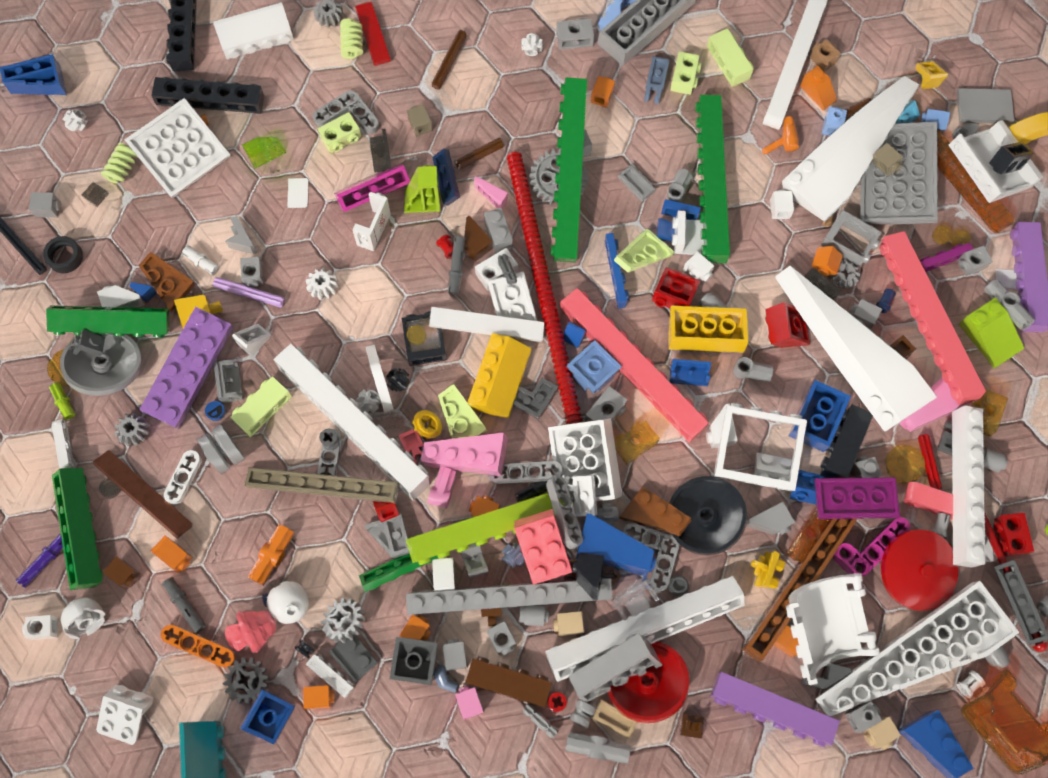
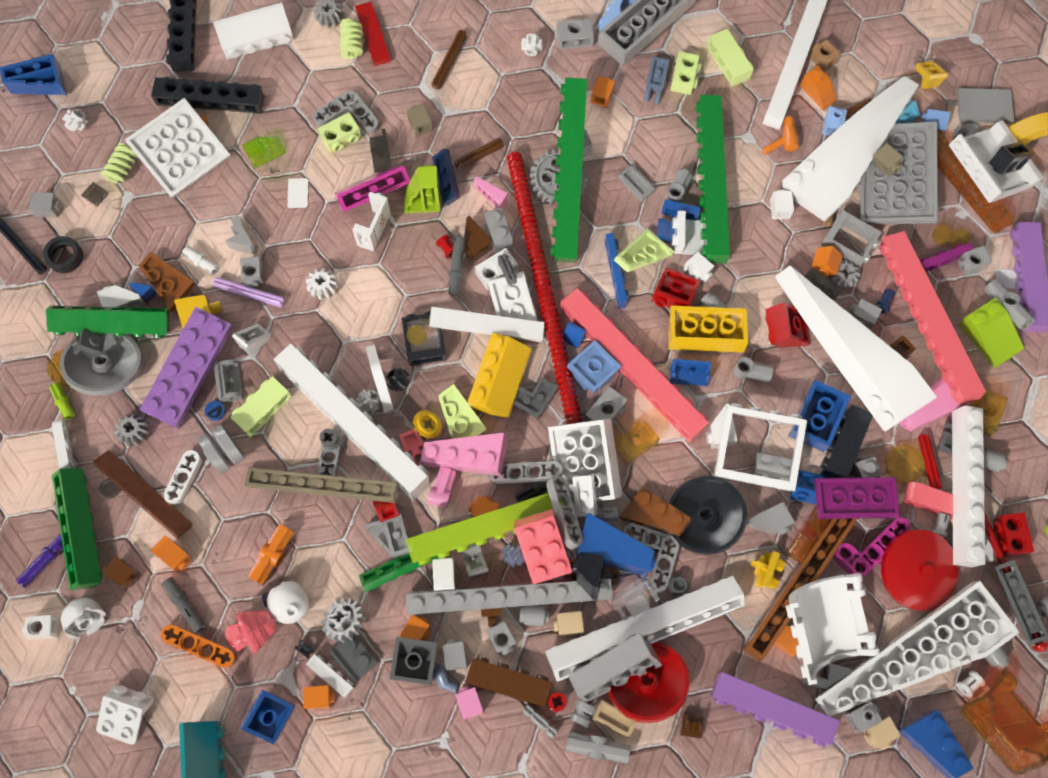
(241, 672): dark grey gear -> none

